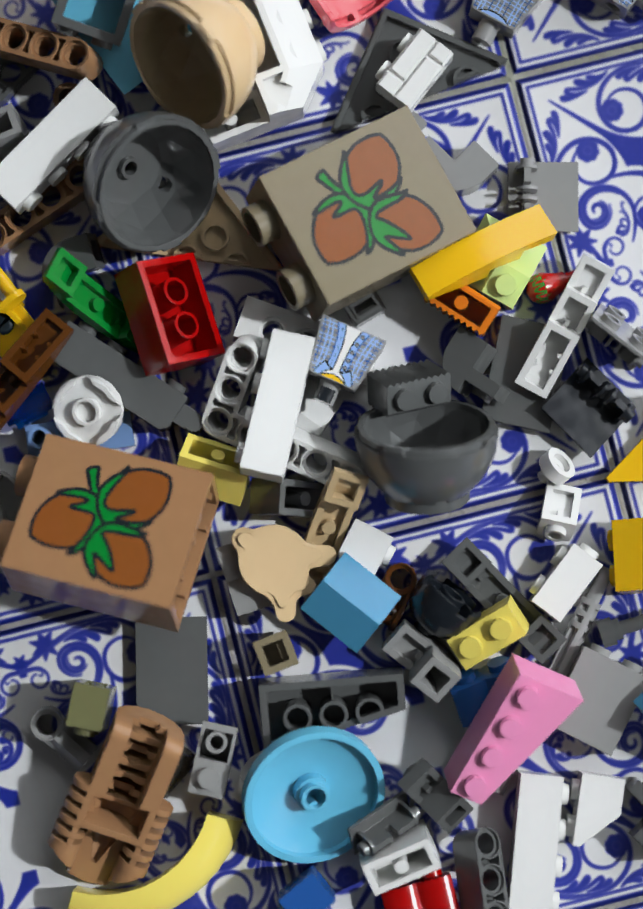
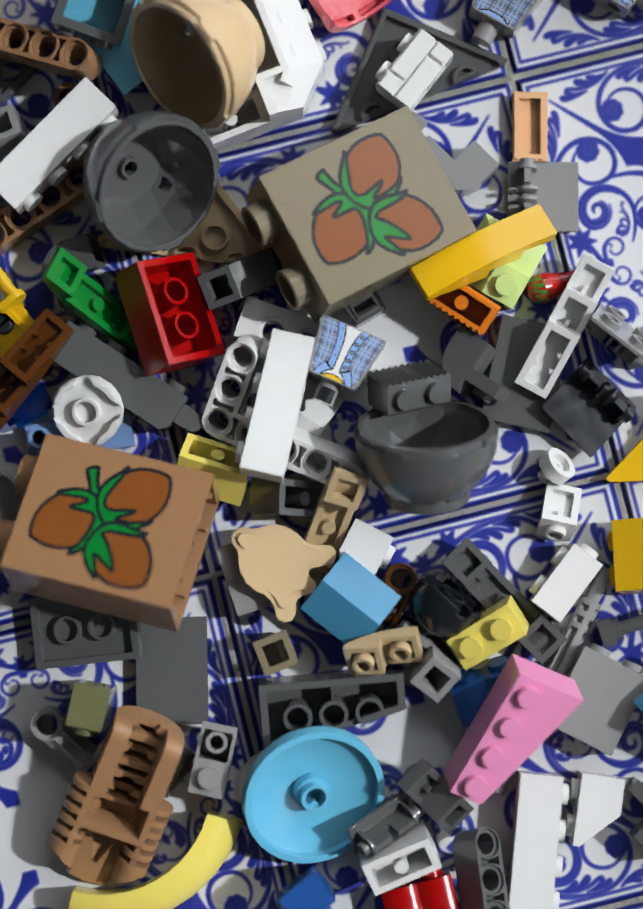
(80, 636): none -> dark grey plate
(239, 278): none -> dark grey slope
(372, 652): none -> tan slope
(529, 126): none -> light nougat tile

